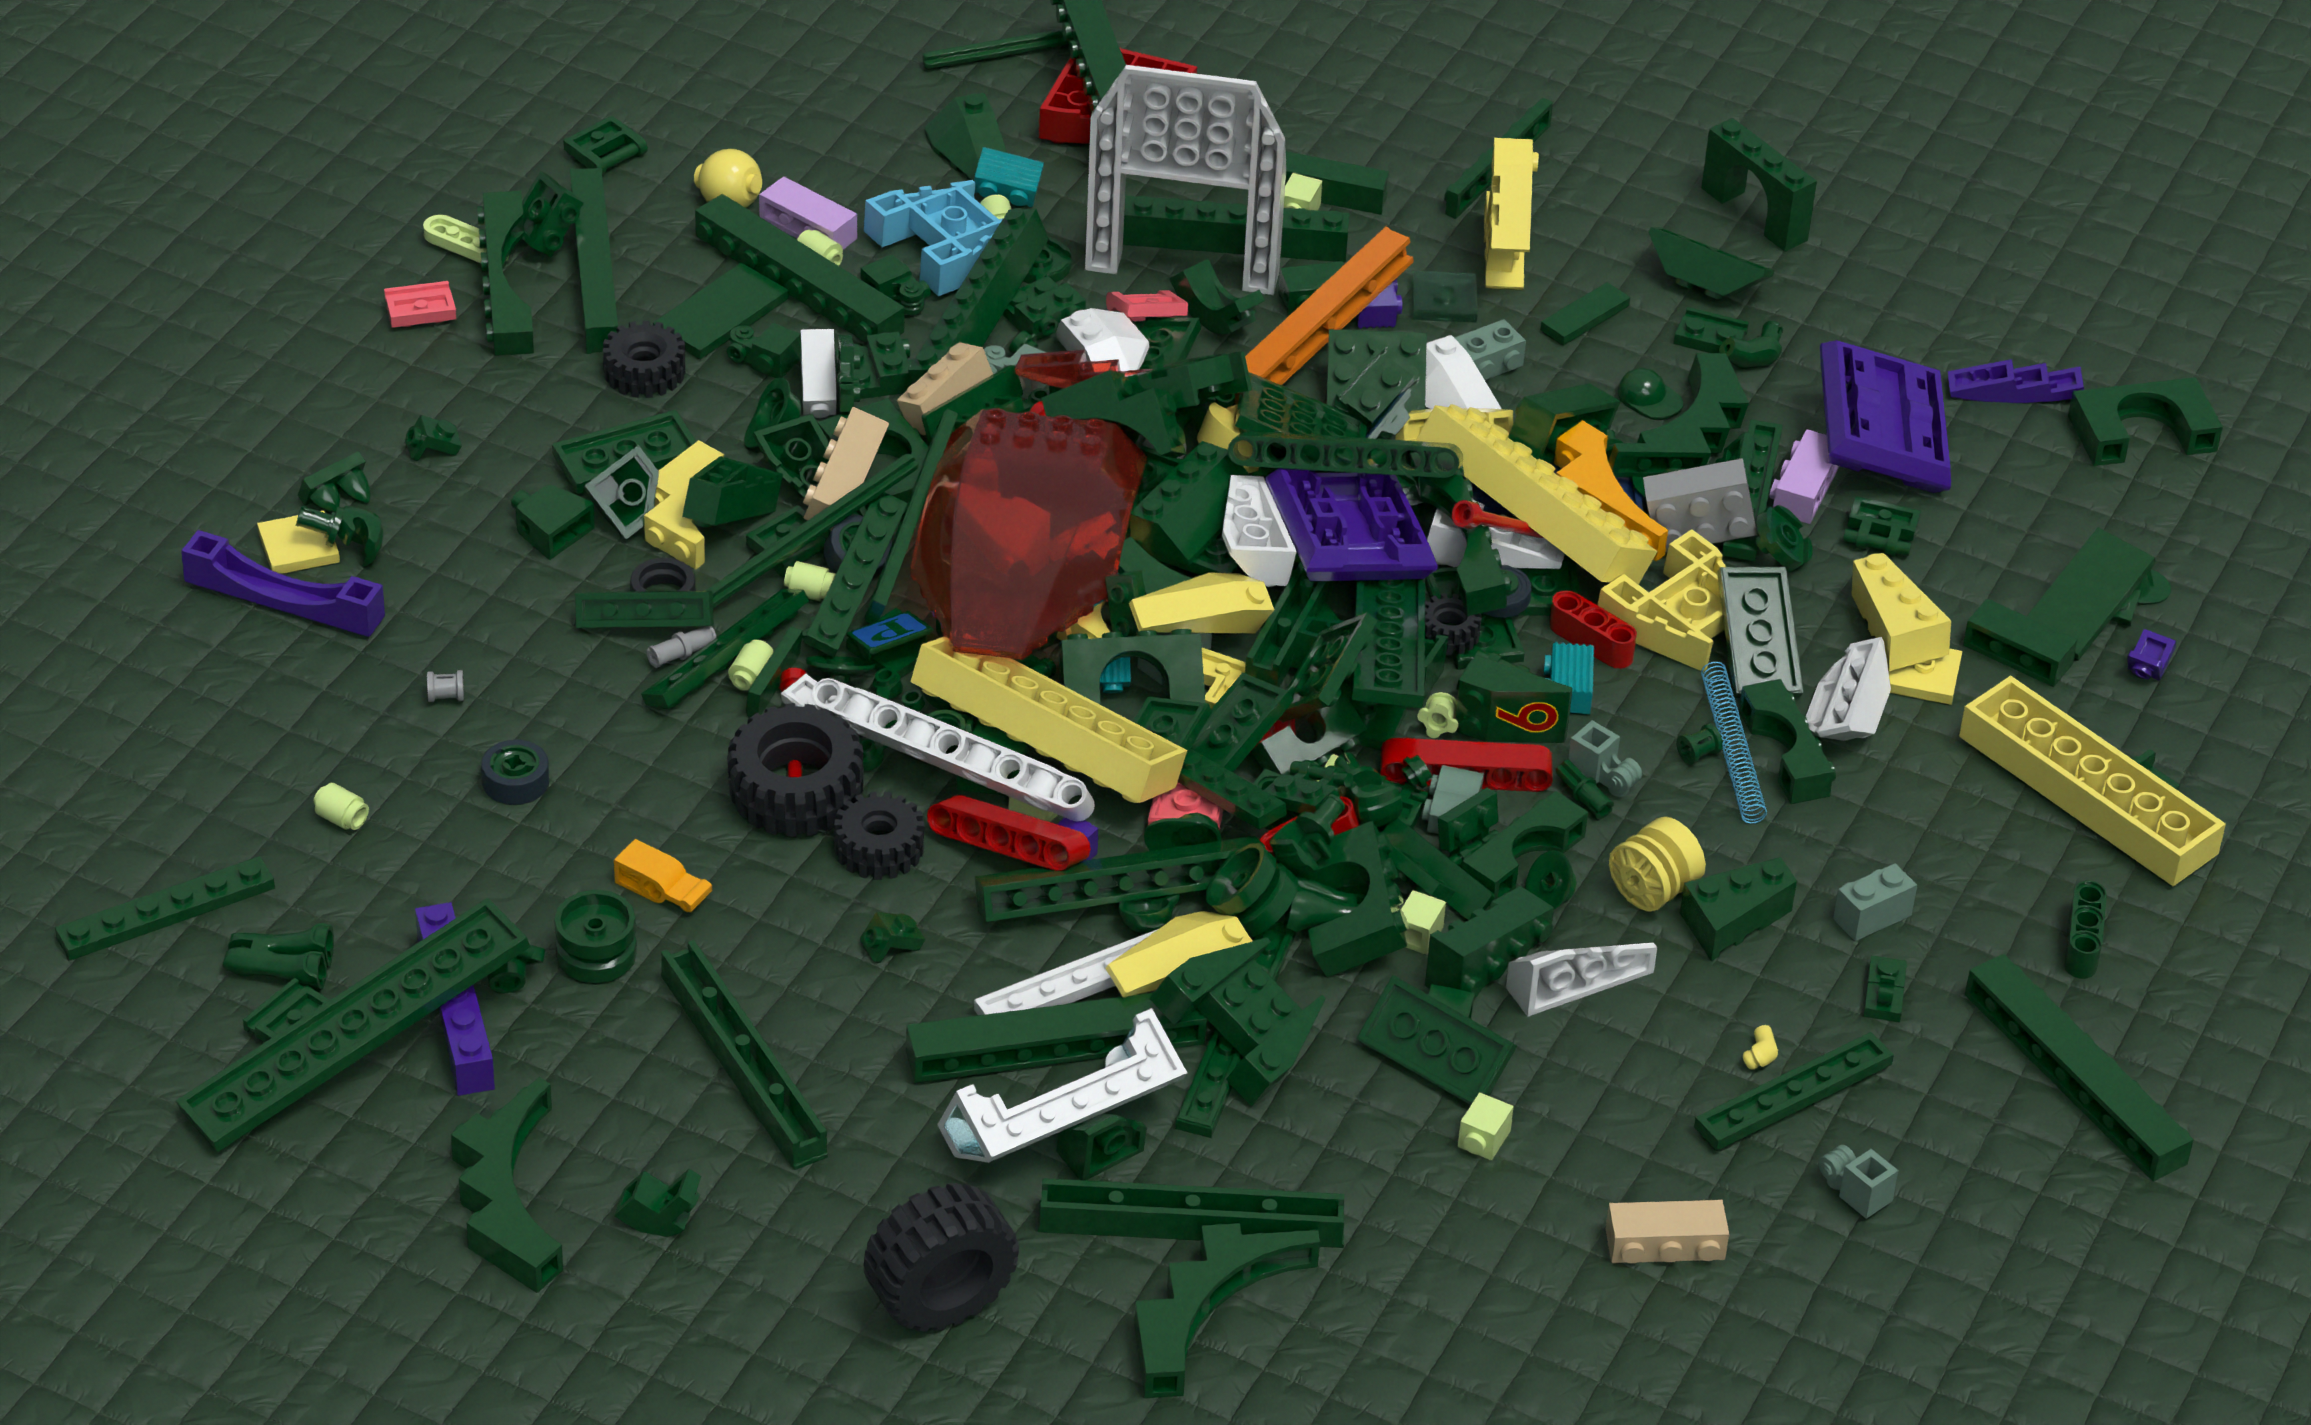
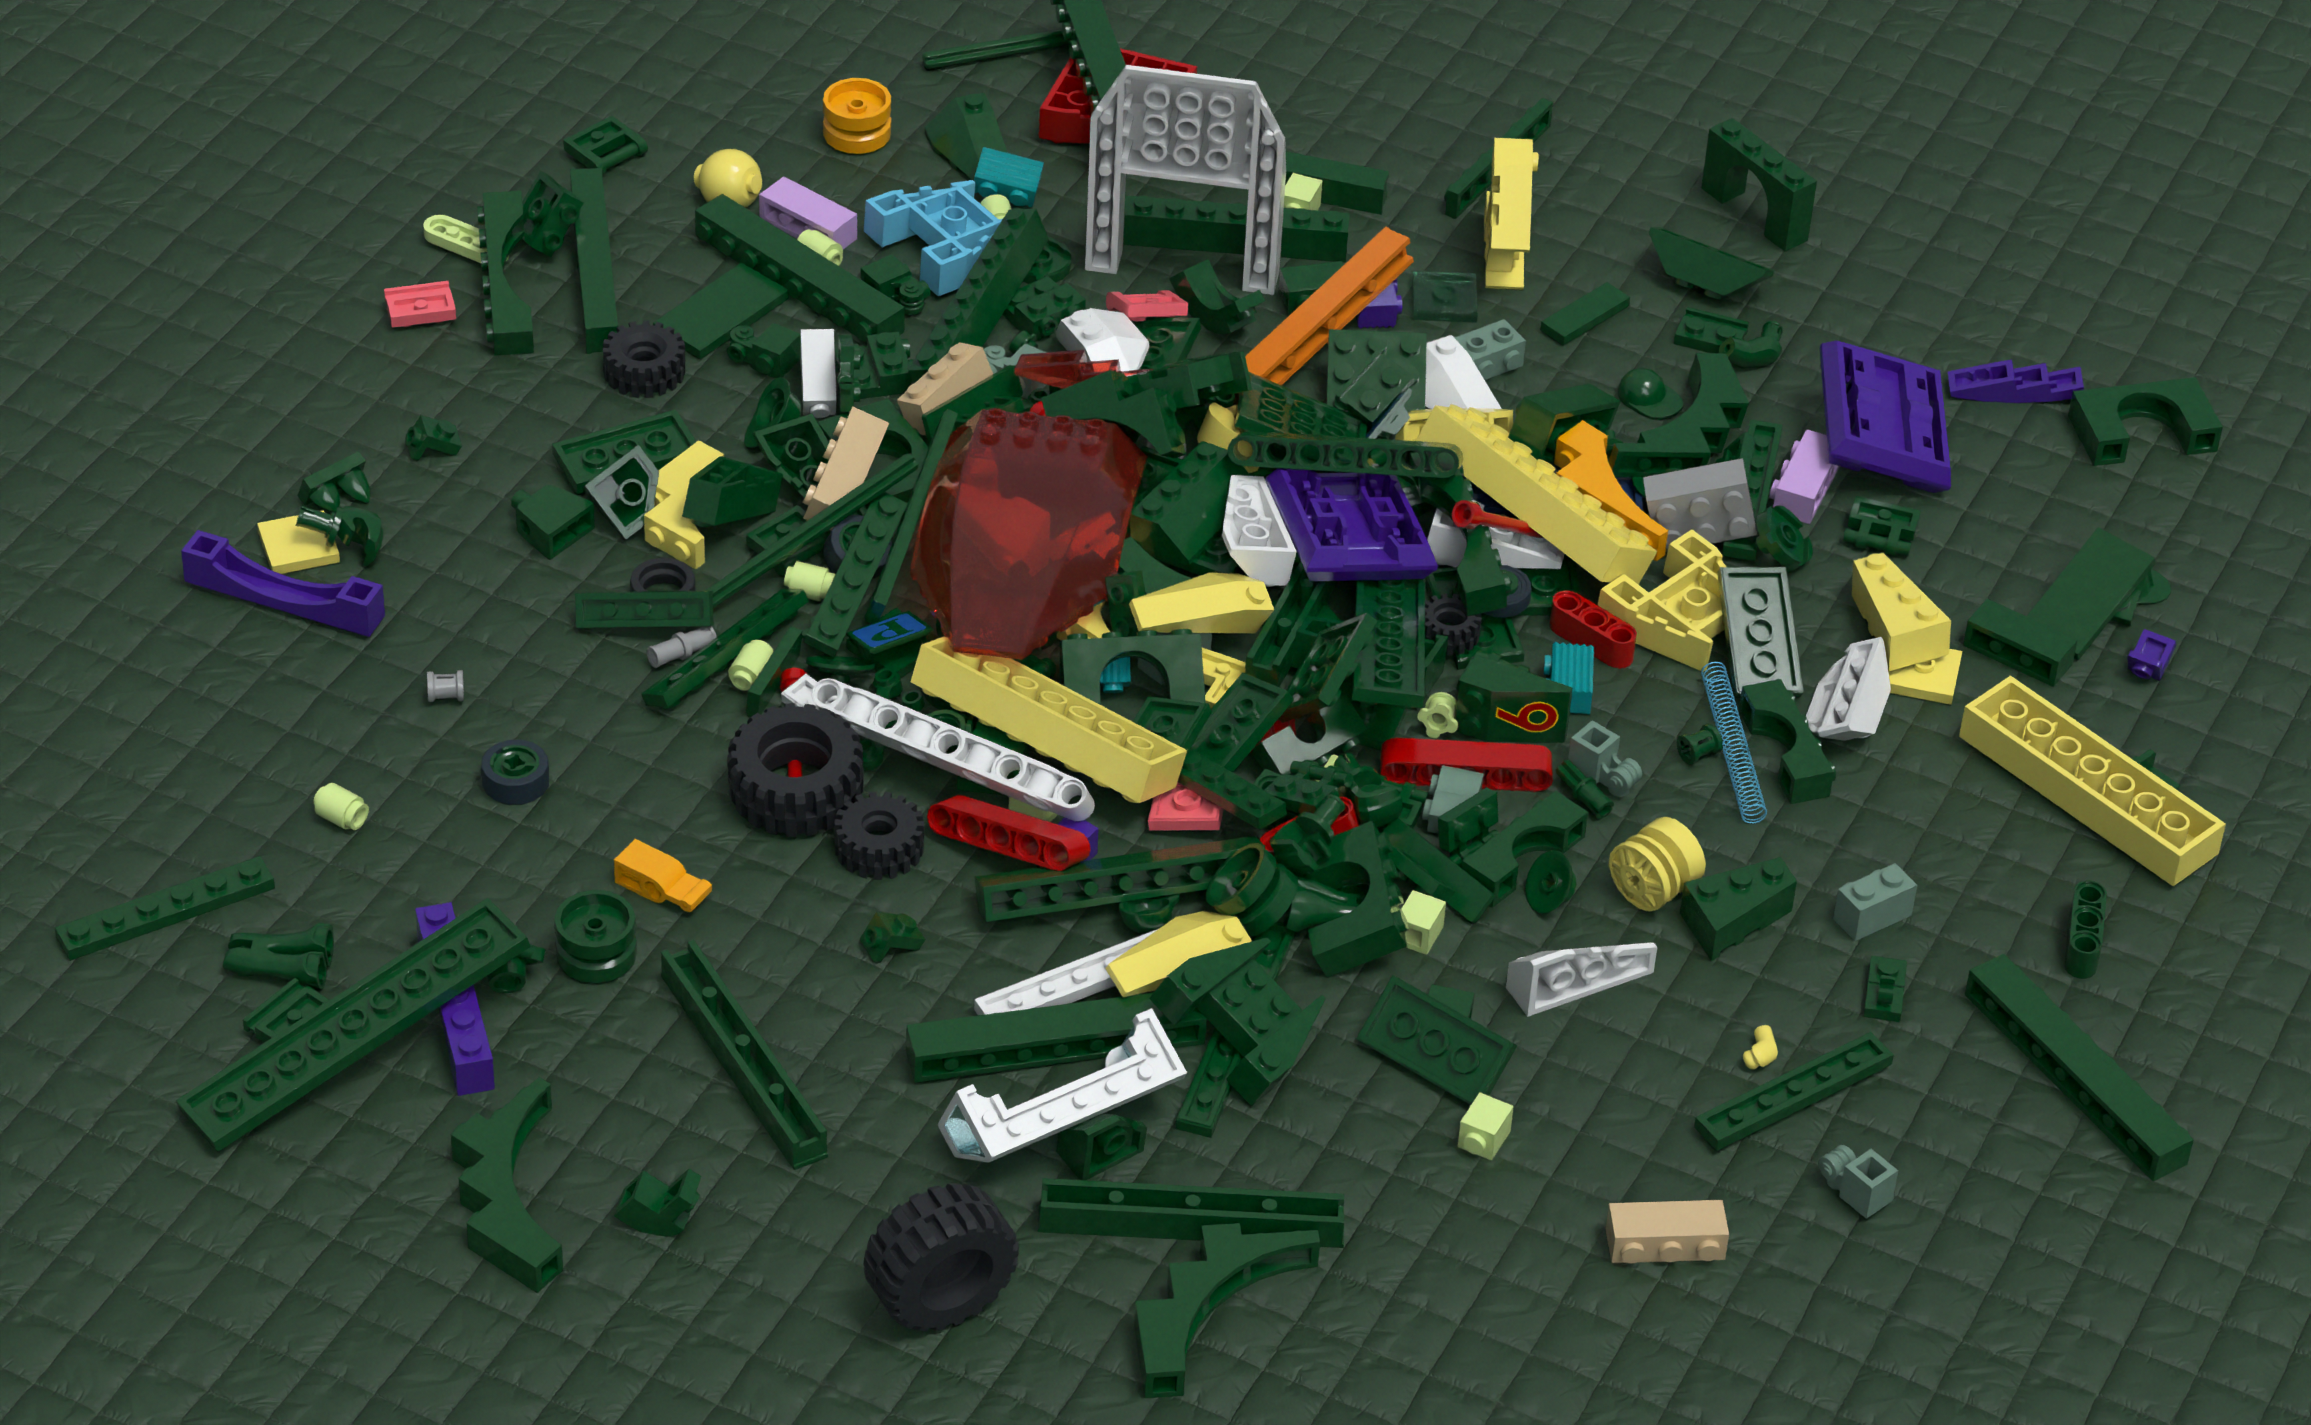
(857, 115): none -> light orange wheel
(1182, 831): dark green cap -> none
(1416, 772): dark green plate -> none
(1485, 944): dark green wedge -> none

